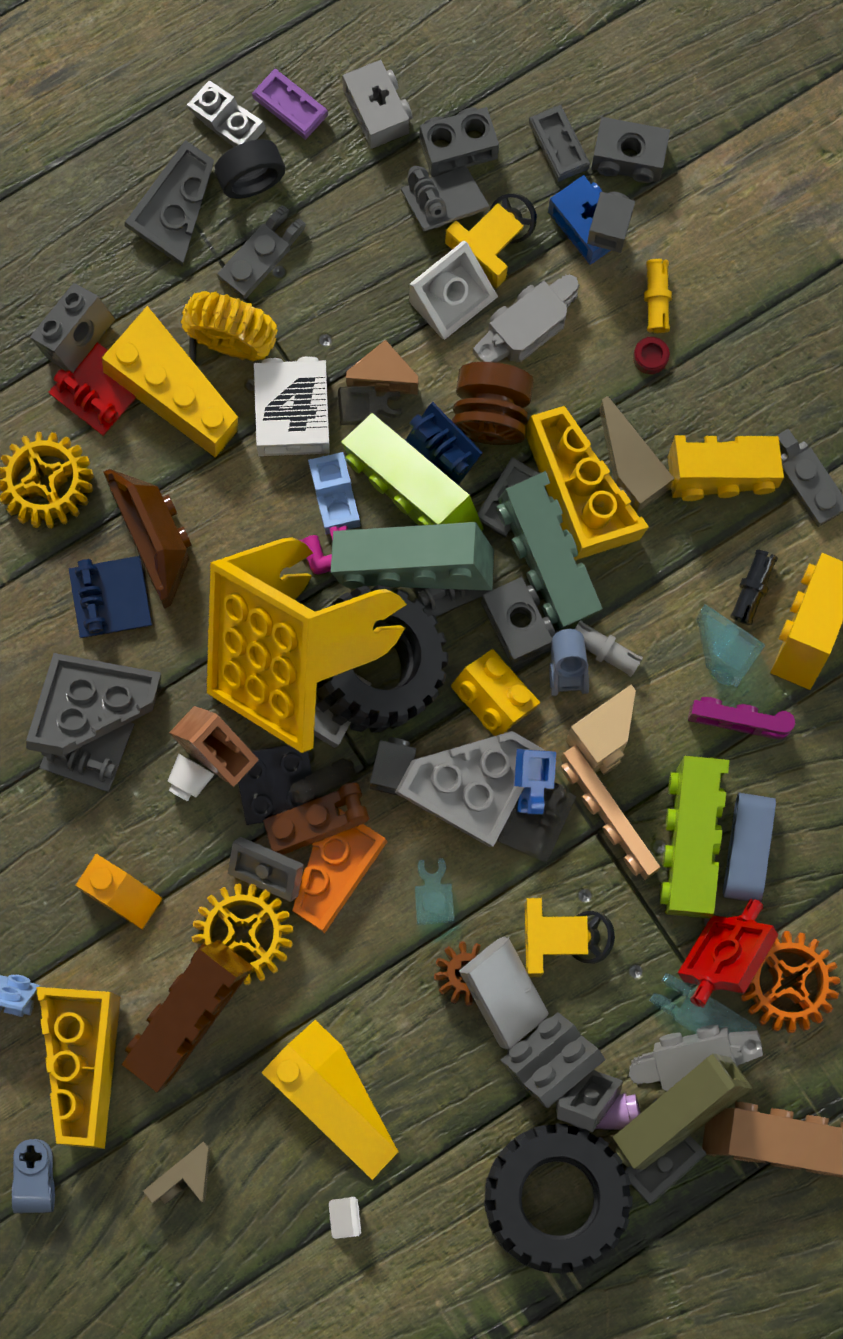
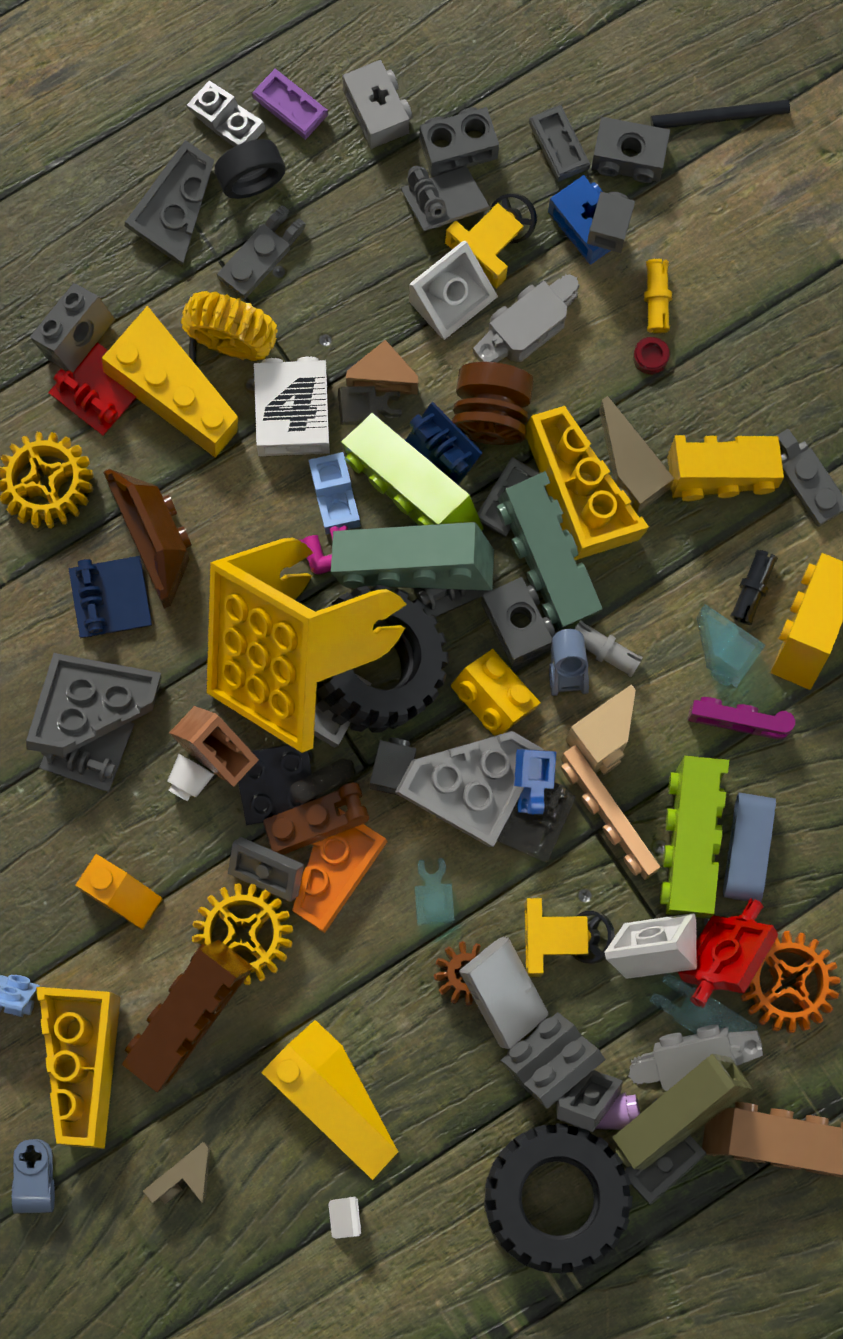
(654, 946): none -> white slope
(721, 114): none -> black bar

